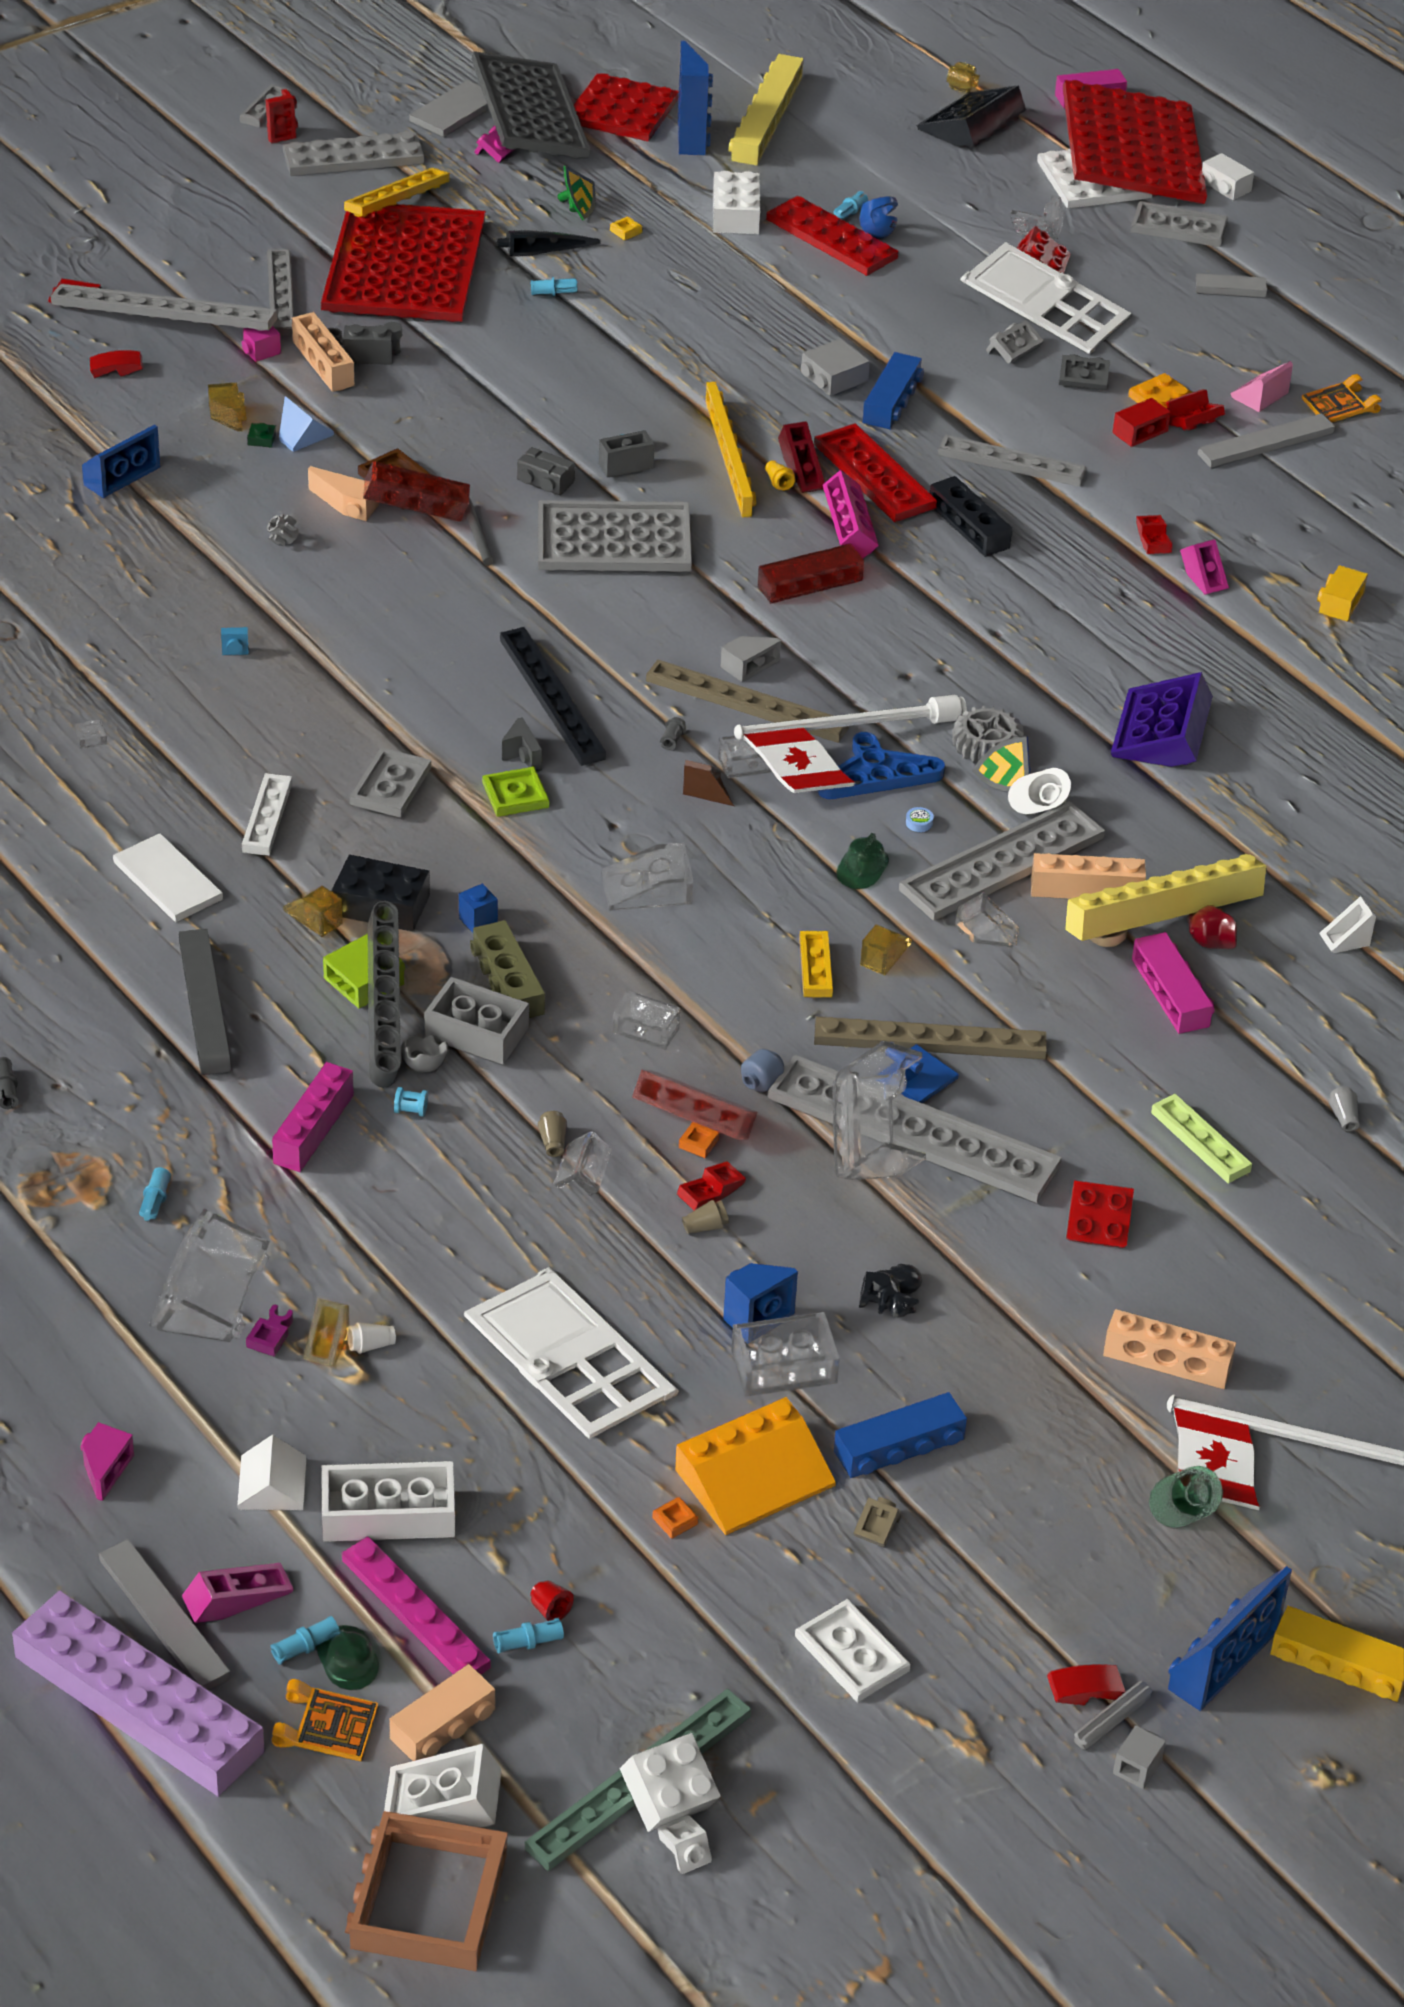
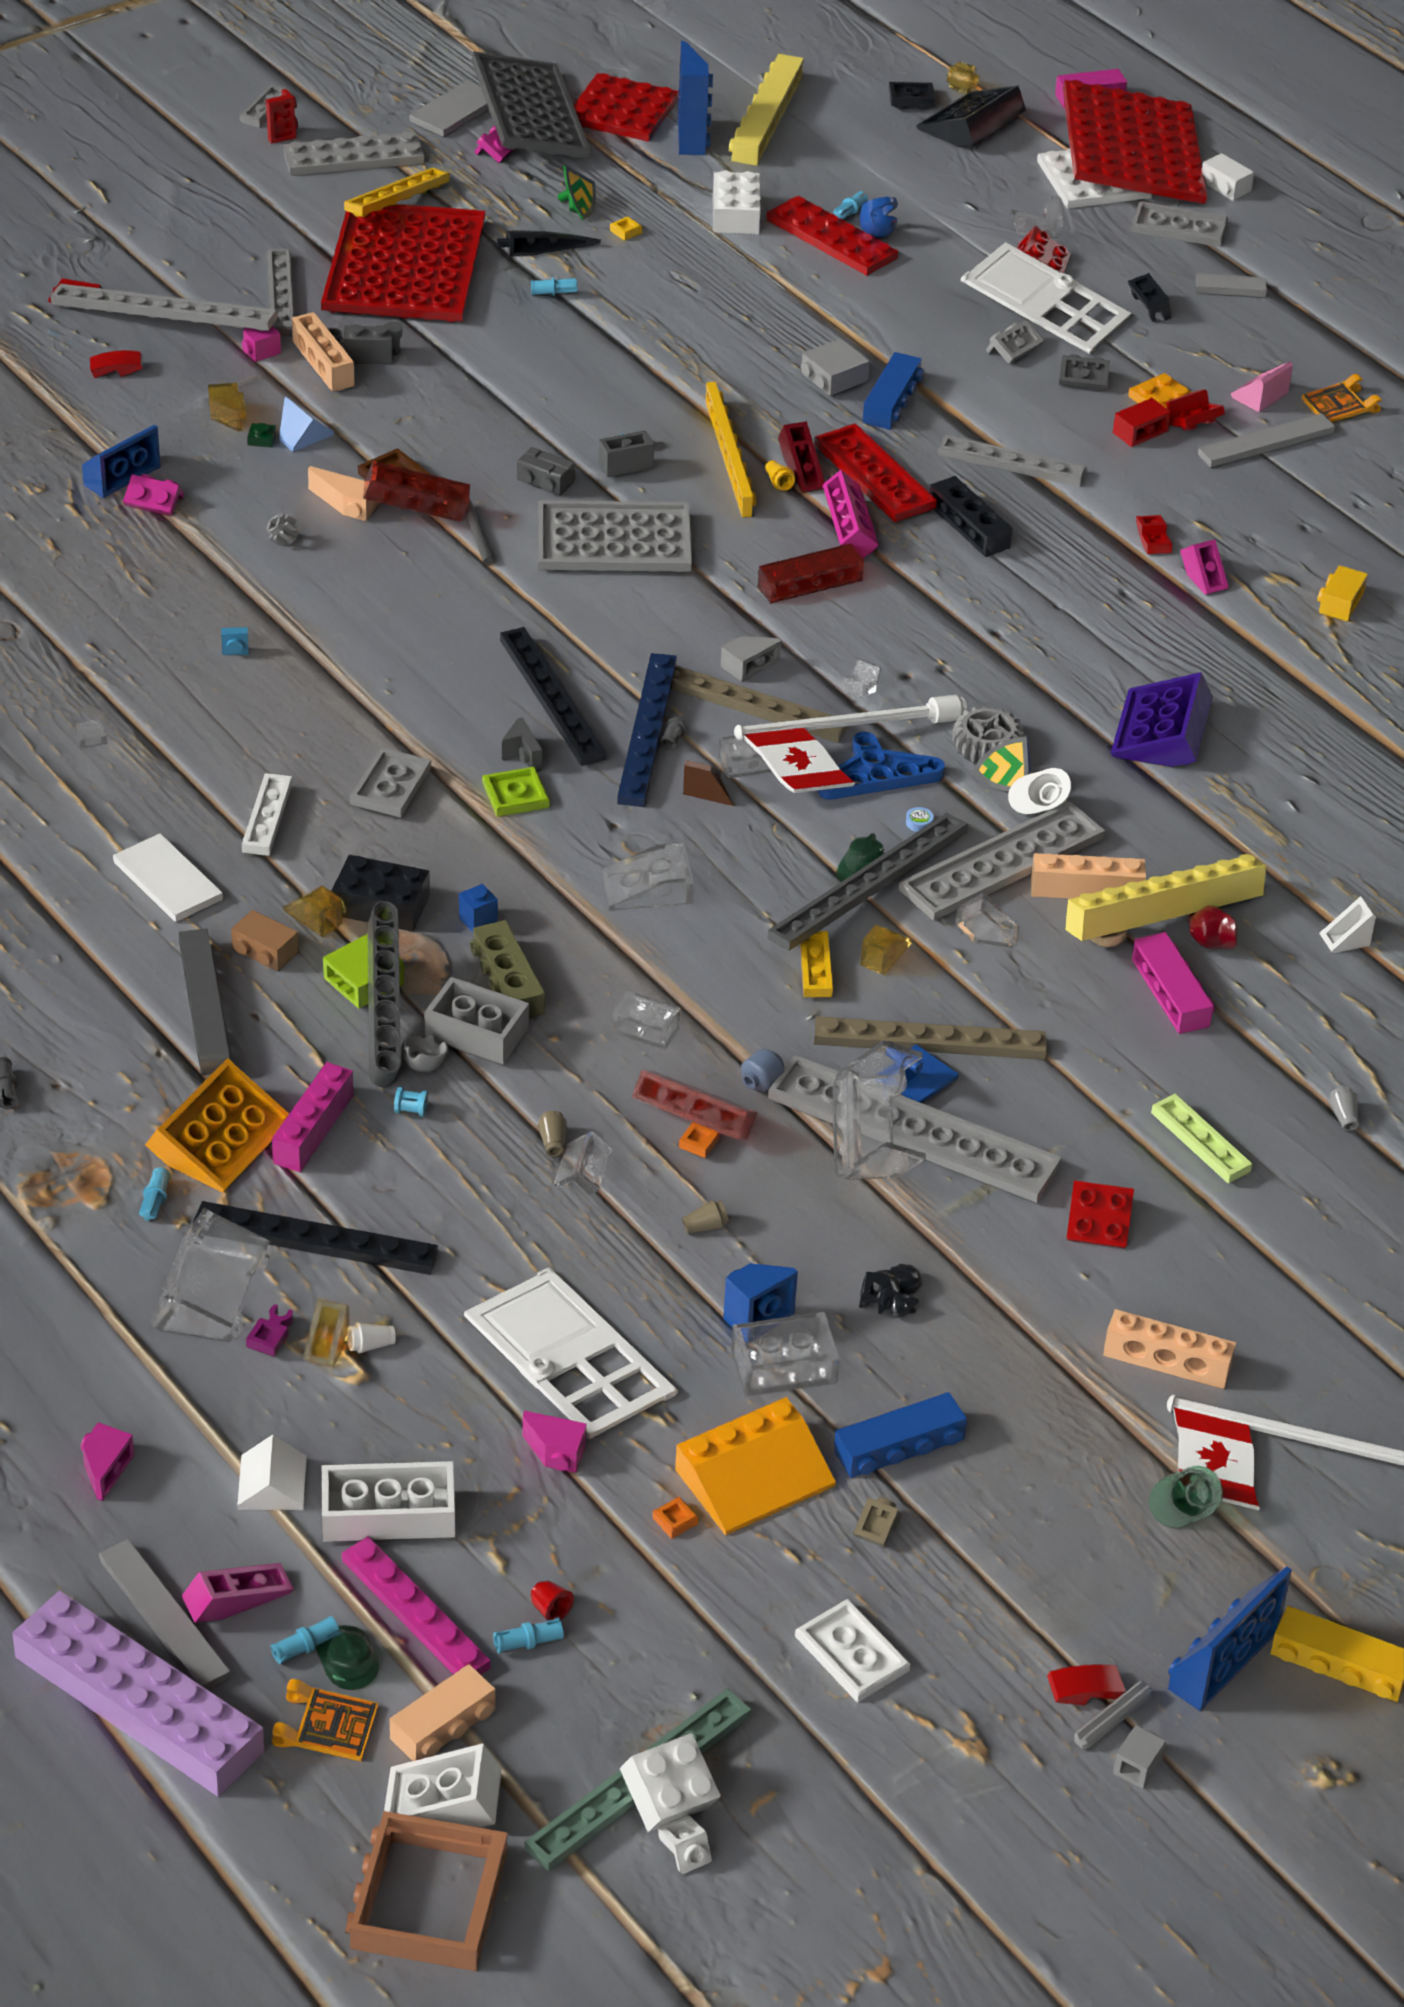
(152, 494): none -> dark pink bracket
(219, 1128): none -> light orange slope
(264, 940): none -> medium nougat brick
(331, 1239): none -> black plate
(555, 1440): none -> dark pink slope
(647, 730): none -> dark blue plate
(716, 1184): red slope -> none
(863, 680): none -> clear bracket
(867, 881): none -> dark grey plate
(912, 95): none -> black plate
(1151, 296): none -> black hinge

